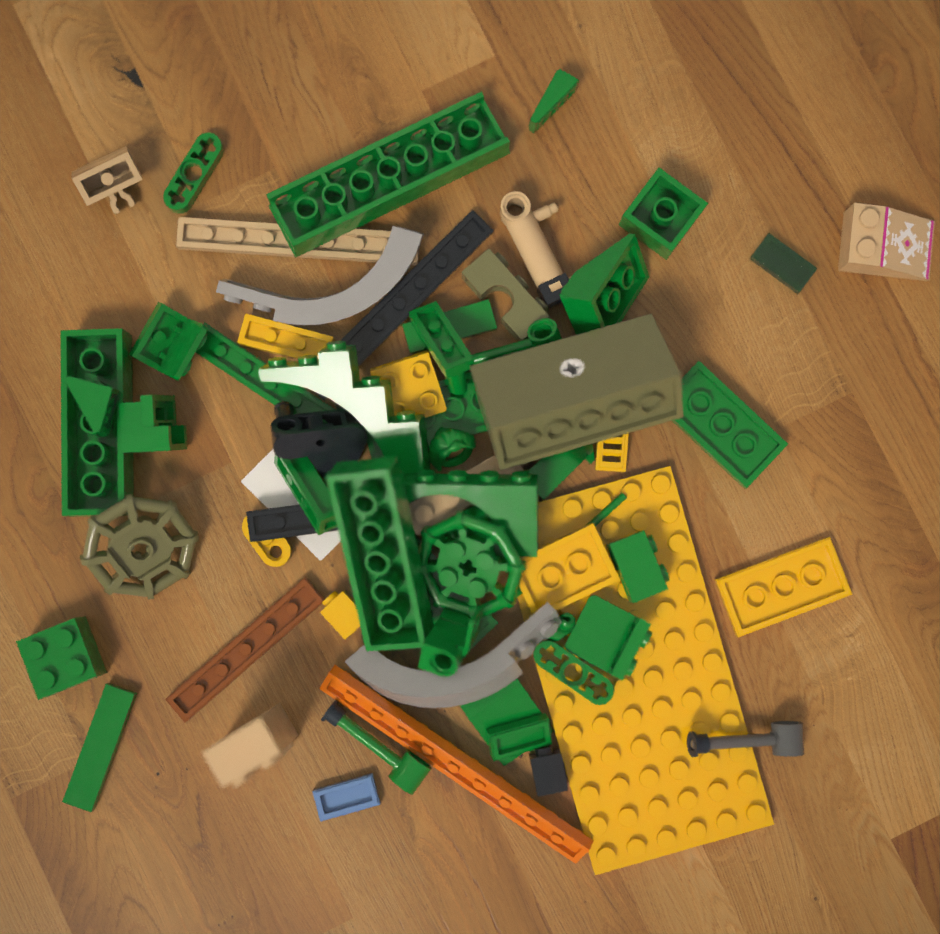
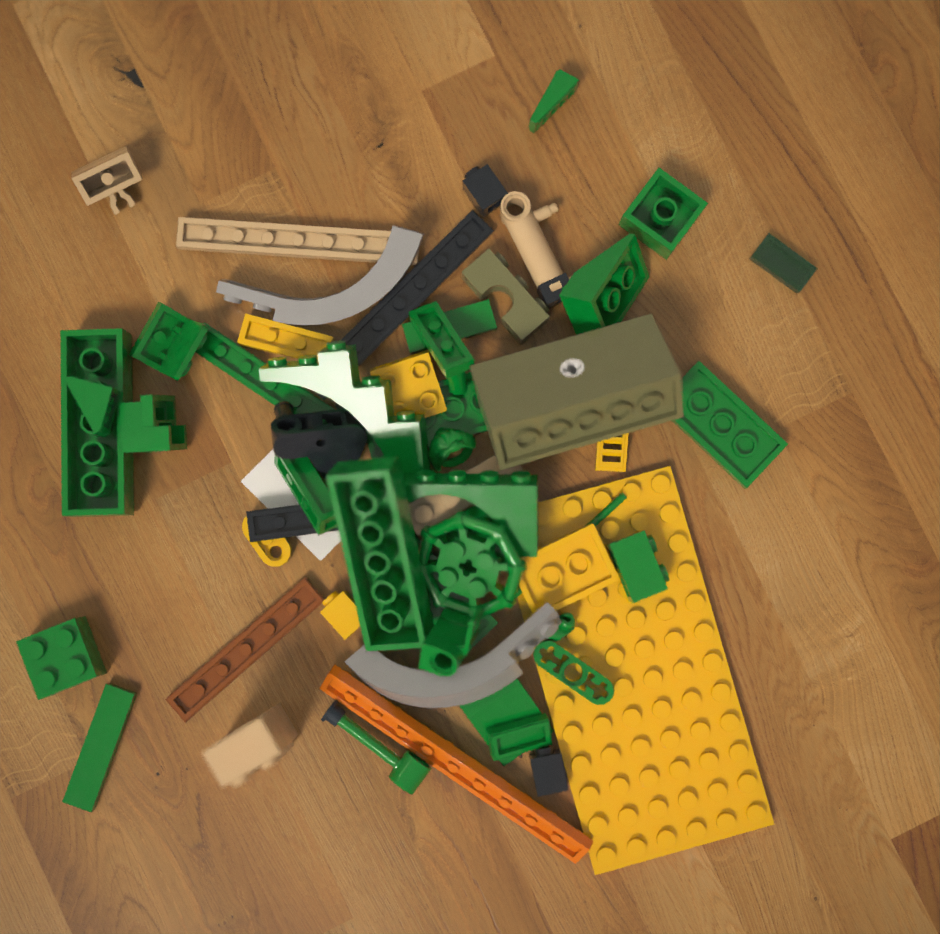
(135, 531): olive plate -> none
(190, 160): green beam -> none
(346, 797): medium blue tile -> none
(388, 175): green tile -> none
(483, 189): none -> black brick
(539, 333): green piece -> none
(557, 467): green piece -> none
(608, 637): green bracket -> none
(783, 587): yellow tile -> none
(784, 738): dark grey piece -> none
(886, 242): tan slope -> none

